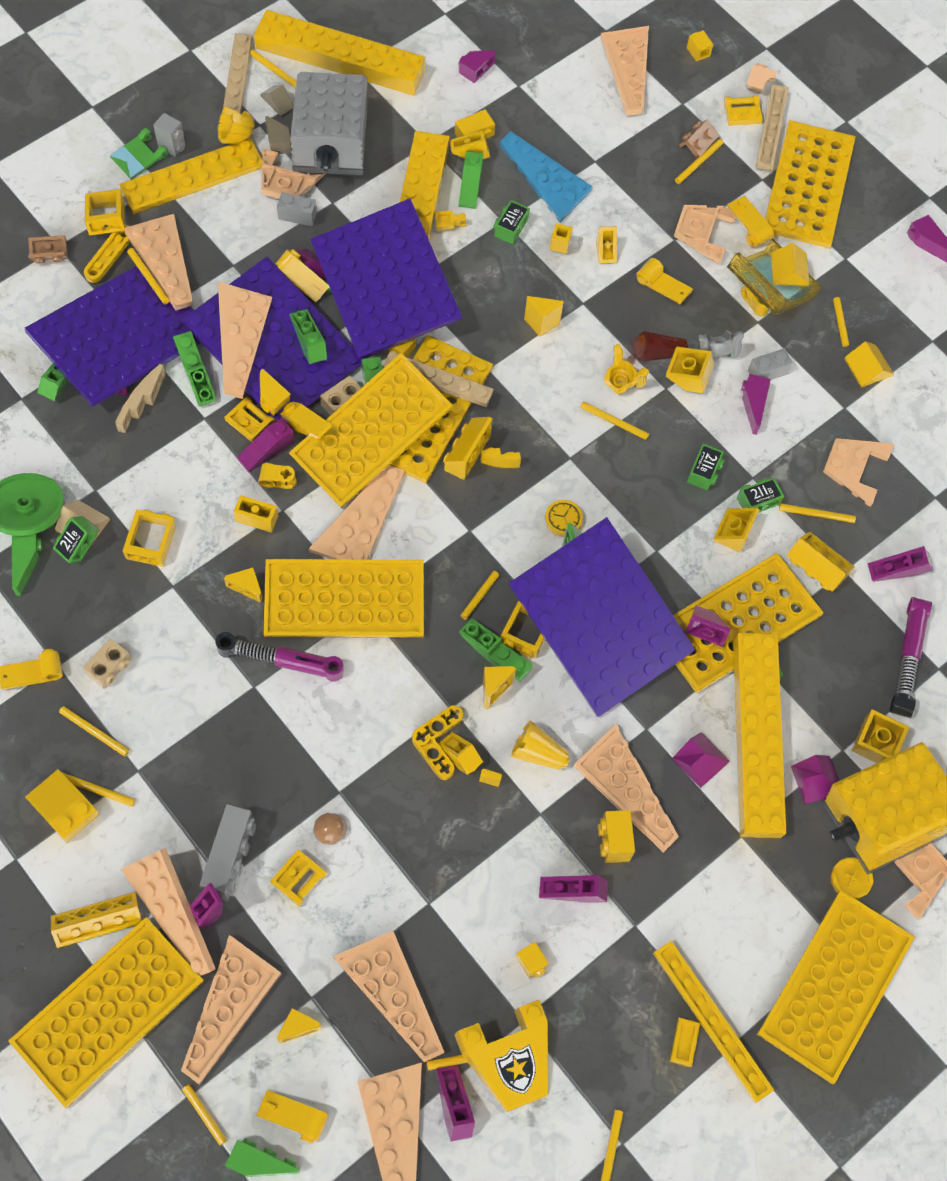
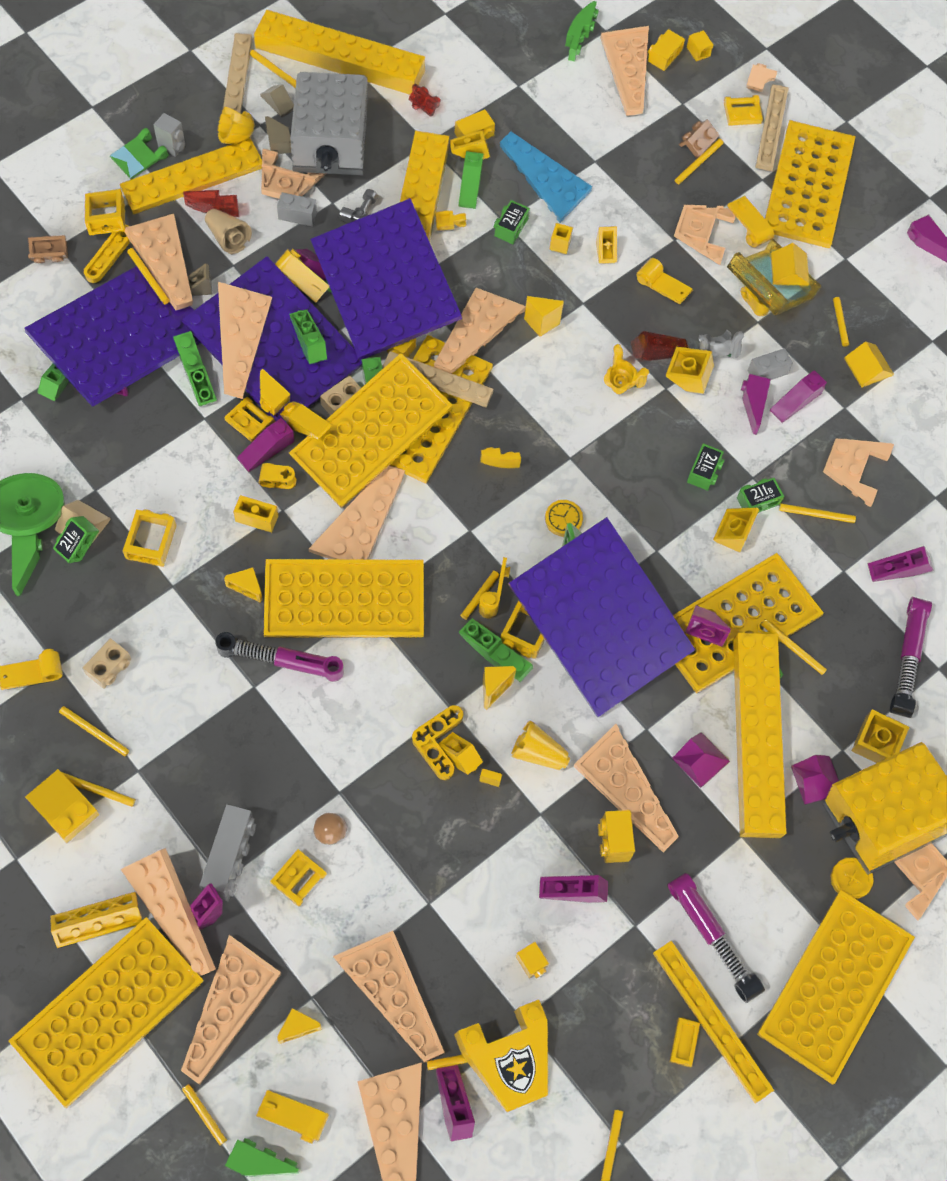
(143, 394): tan slope -> none
(200, 281): none -> dark tan slope
(211, 199): none -> clear red slope
(228, 230): none -> tan cone
(349, 215): none -> flat silver bar
(422, 99): none -> clear red hips
(468, 447): yellow slope -> none
(476, 64): magenta slope -> none
(480, 323): none -> light nougat wing
(490, 600): none -> yellow door
(580, 29): none -> bright green slope
(614, 420): yellow piece -> none
(666, 49): none -> yellow brick
(685, 891): none -> piece
(794, 647): none -> yellow bar
(799, 396): none -> magenta slope
(820, 561): yellow slope -> none

